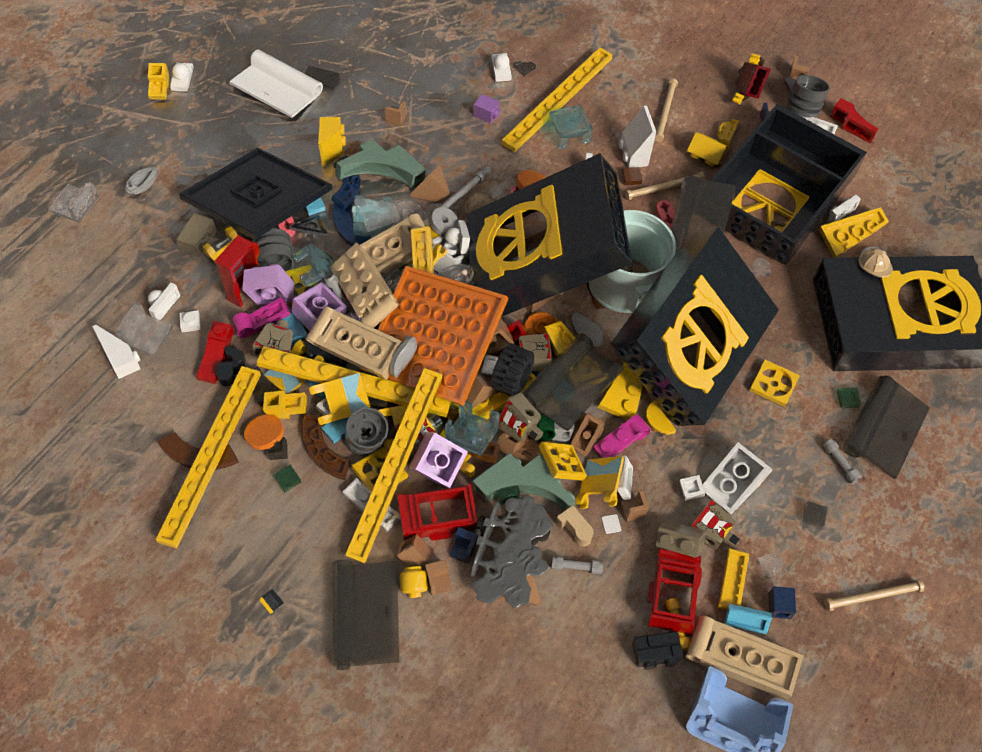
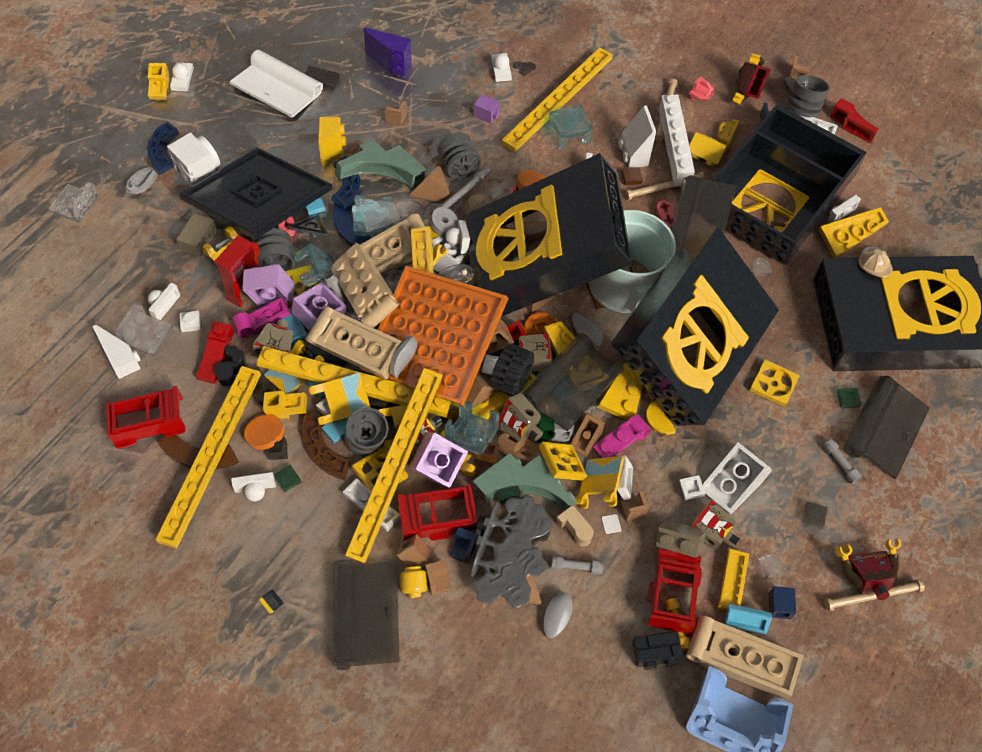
(157, 147): none -> dark blue tile
(169, 422): none -> red piece
(193, 158): none -> white piece
(254, 485): none -> white tile
(388, 50): none -> dark purple slope
(459, 155): none -> dark grey wheel
(557, 615): none -> light grey arm
(675, 138): none -> white brick
(701, 90): none -> coral piece
(871, 571): none -> torso

